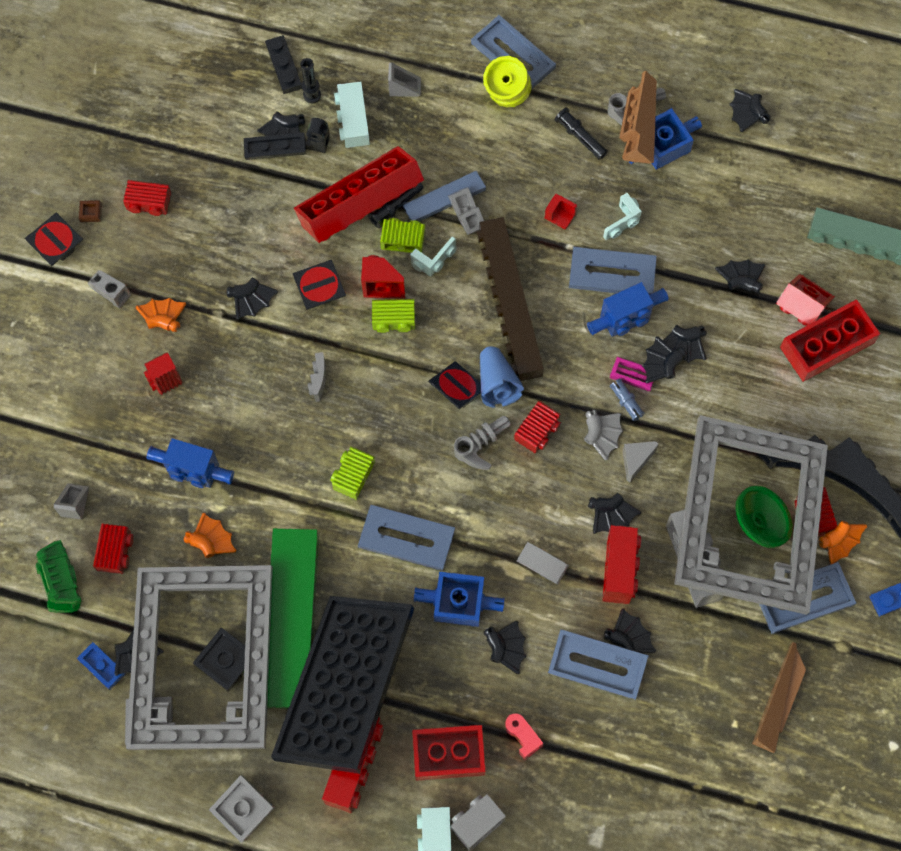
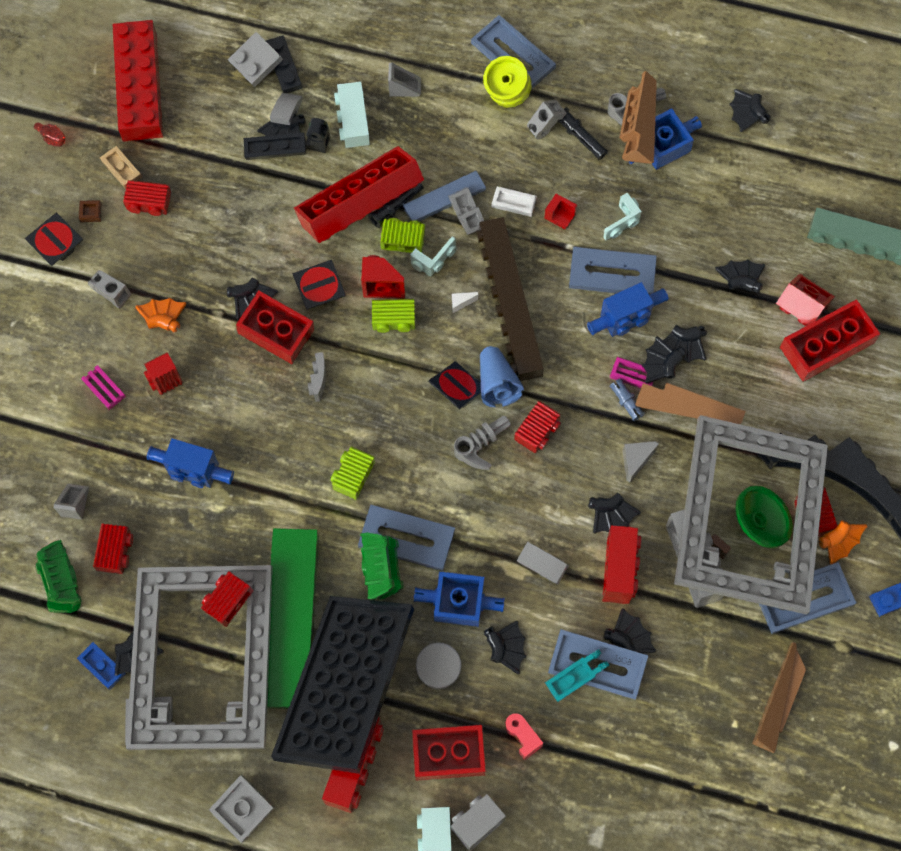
(51, 134): none -> clear red piece
(92, 375): none -> dark pink tile
(120, 166): none -> tan plate
(137, 80): none -> red brick
(210, 537): orange arm -> none
(222, 659): black plate -> none
(226, 598): none -> red brick
(255, 59): none -> light grey plate
(275, 327): none -> red brick
(285, 108): none -> light grey slope
(310, 84): black pin -> none
(380, 565): none -> green piece
(438, 665): none -> light grey tile
(460, 300): none -> white piece
(514, 201): none -> white tile
(545, 118): none -> light grey leg
(574, 676): none -> teal hinge
(603, 432): light grey arm -> none
(686, 403): none -> medium nougat wedge
(723, 547): none -> reddish brown tile

